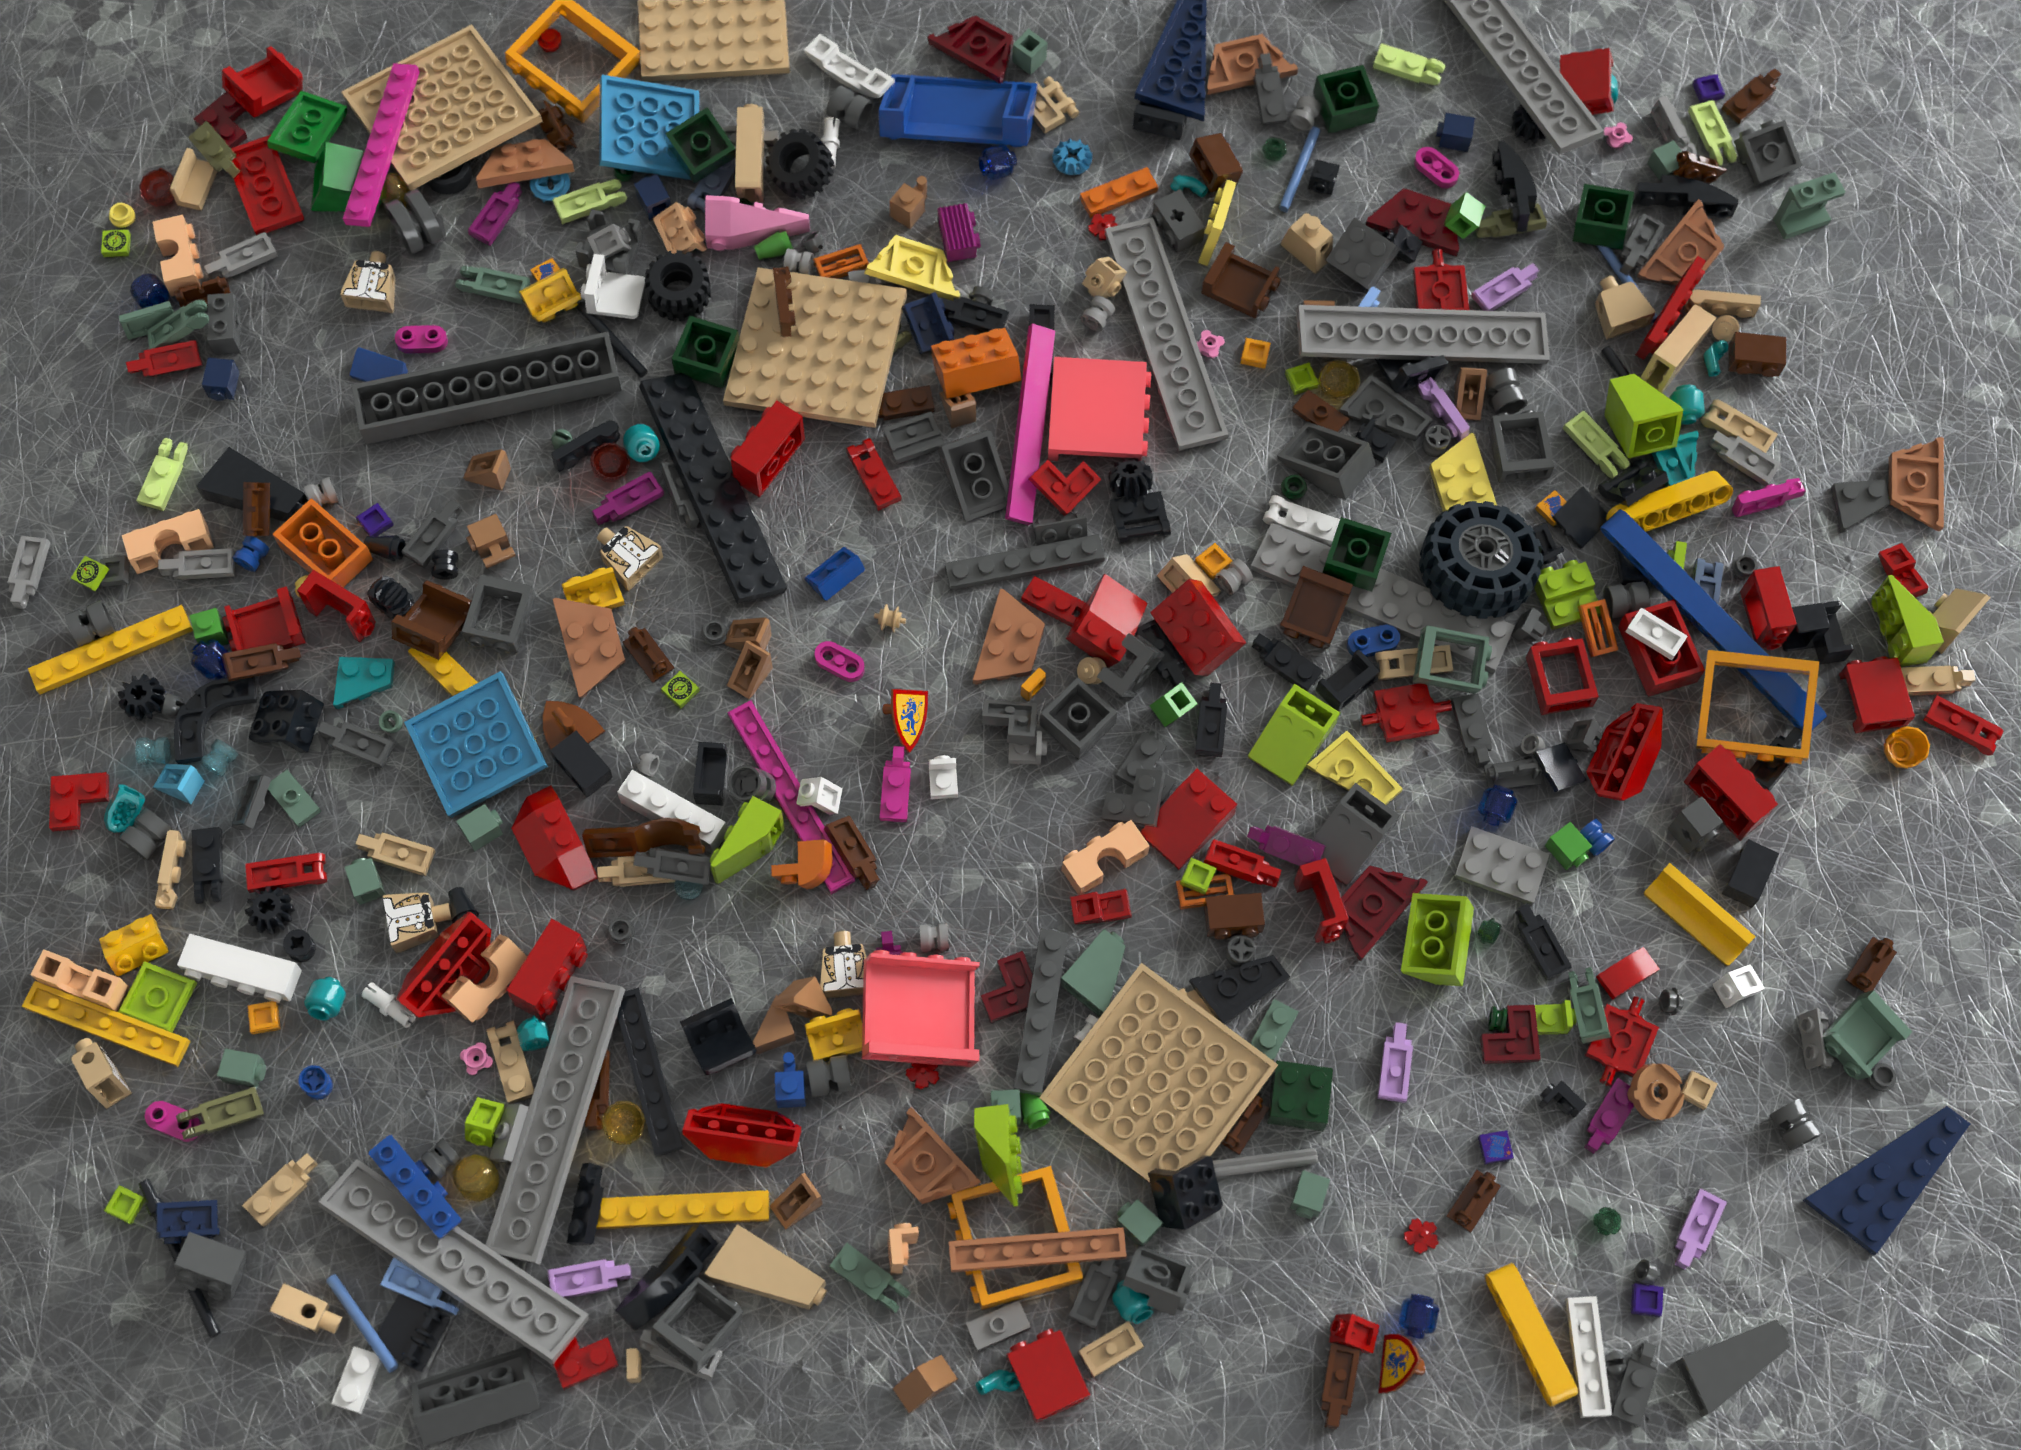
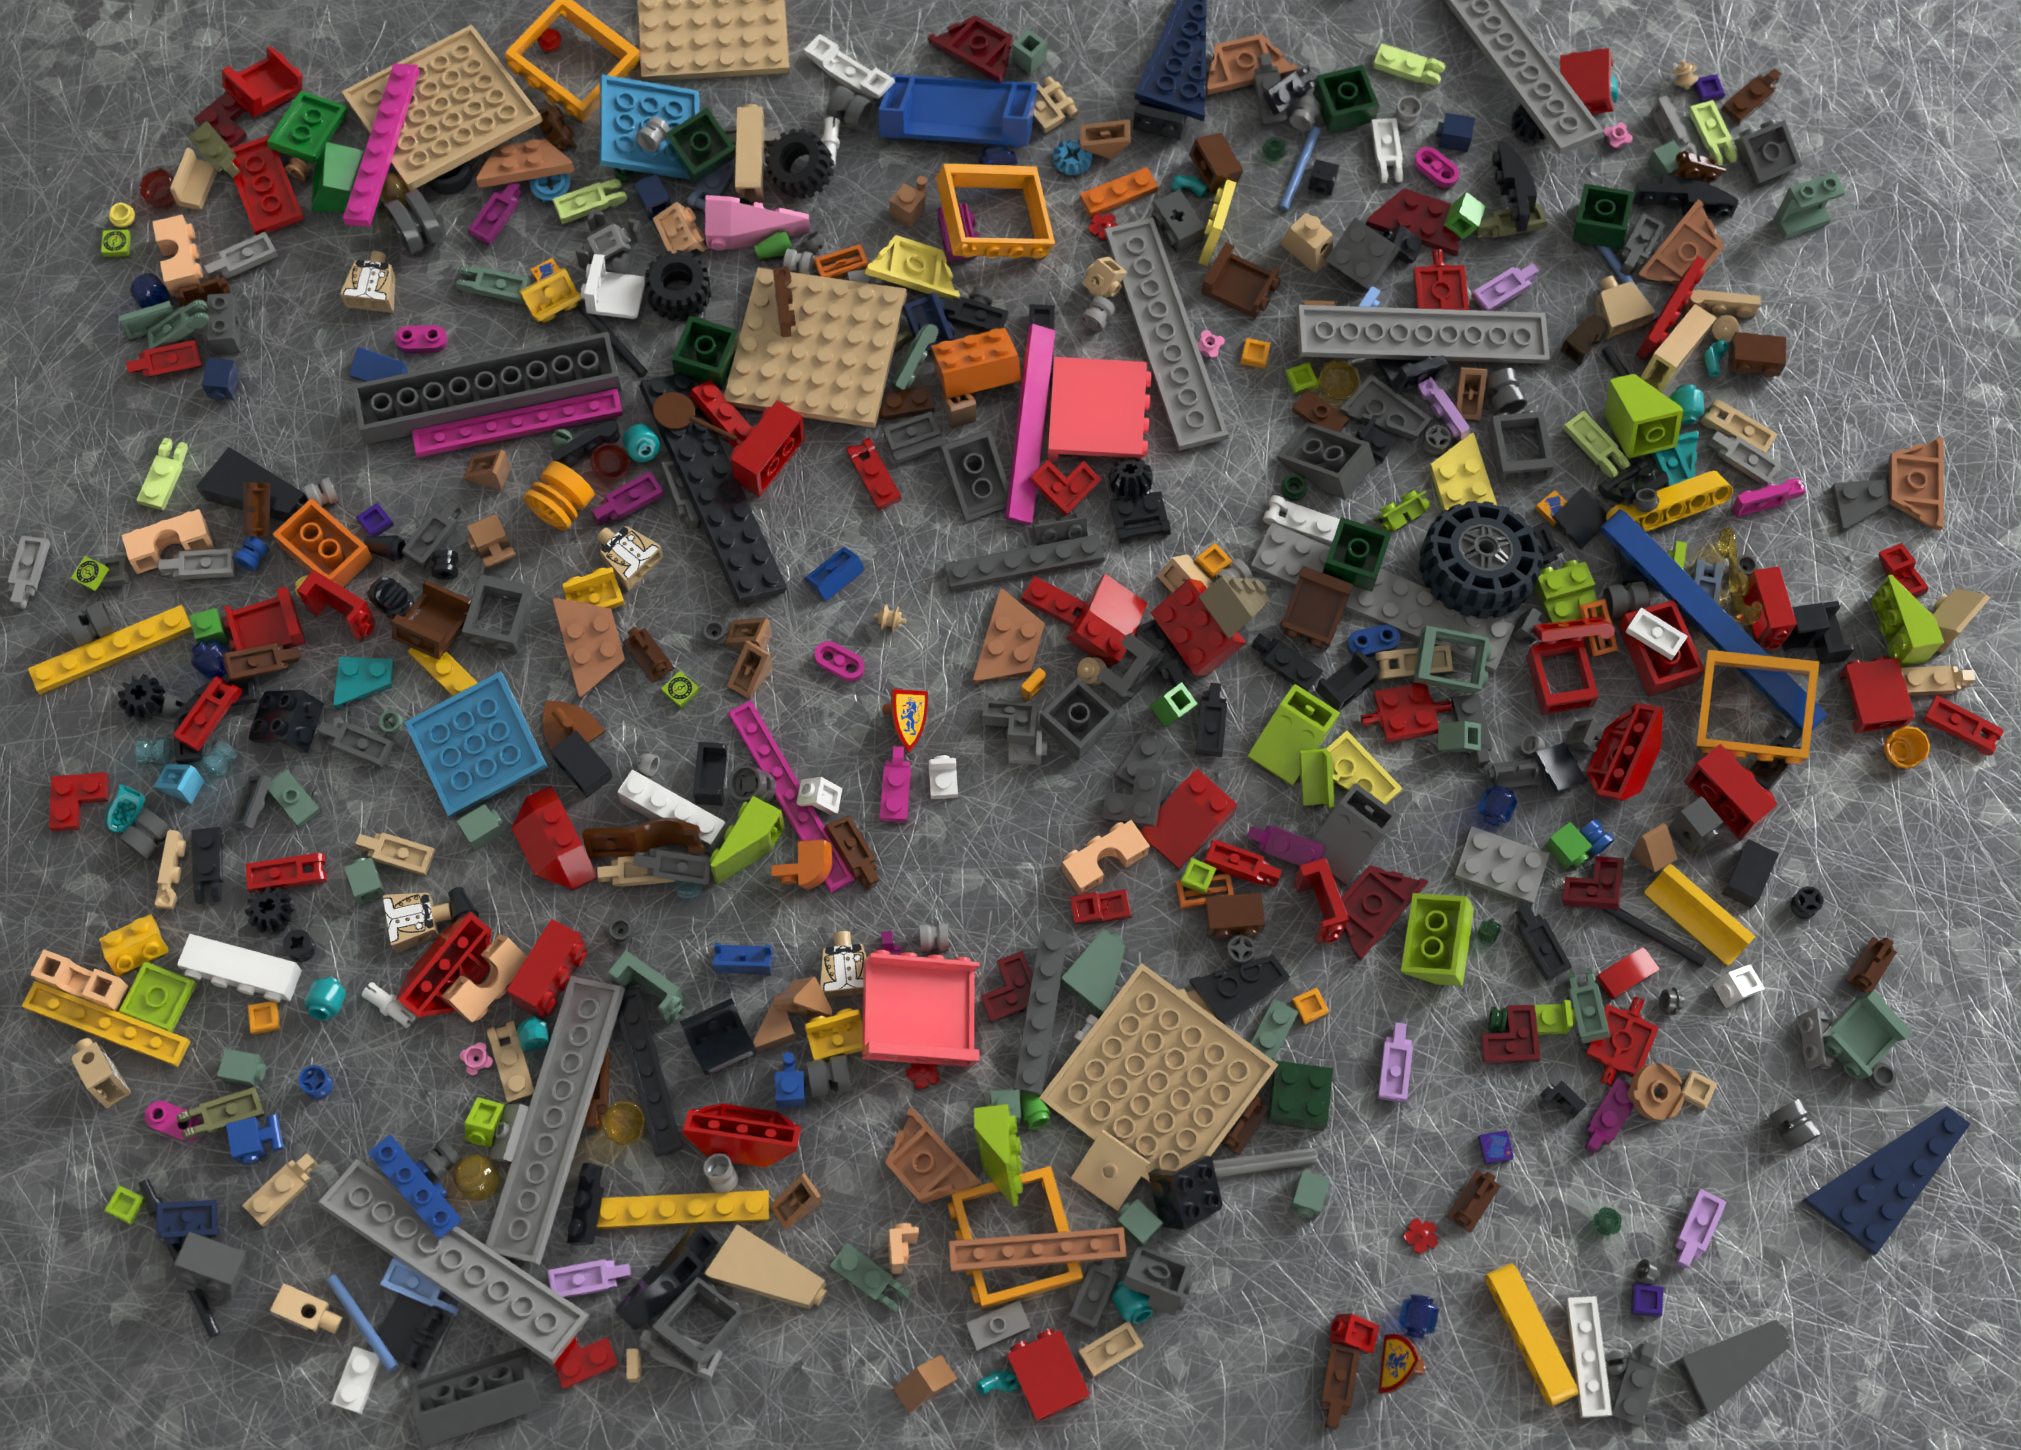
(207, 713): none -> red plate
(249, 1139): none -> blue brick
(298, 169): none -> medium nougat bush
(517, 423): none -> dark pink plate
(558, 496): none -> light orange wheel
(631, 969): none -> sand green panel
(651, 136): none -> light grey wheel
(678, 411): none -> reddish brown piece
(720, 411): none -> red plate
(720, 1173): none -> light grey wheel
(743, 959): none -> blue hinge
(915, 355): none -> sand green hinge
(995, 177): none -> light orange window
(1105, 138): none -> medium nougat slope
(1110, 1170): none -> tan plate
(1234, 601): none -> dark tan wedge
(1287, 90): none -> black hinge
(1310, 1006): none -> light orange tile
(1316, 777): none -> lime panel
(1387, 147): none -> white hinge
(1393, 515): none -> lime hinge
(1408, 112): none -> light grey wheel
(1459, 736): none -> sand green brick
(1573, 630): none -> red plate
(1586, 334): none -> dark brown leg
(1599, 892): none -> dark red plate
(1646, 500): none -> dark grey plate
(1655, 849): none -> medium nougat slope
(1657, 936): none -> black bar
(1685, 74): none -> tan wheel
(1737, 580): none -> clear yellow plant
(1812, 897): none -> black wheel

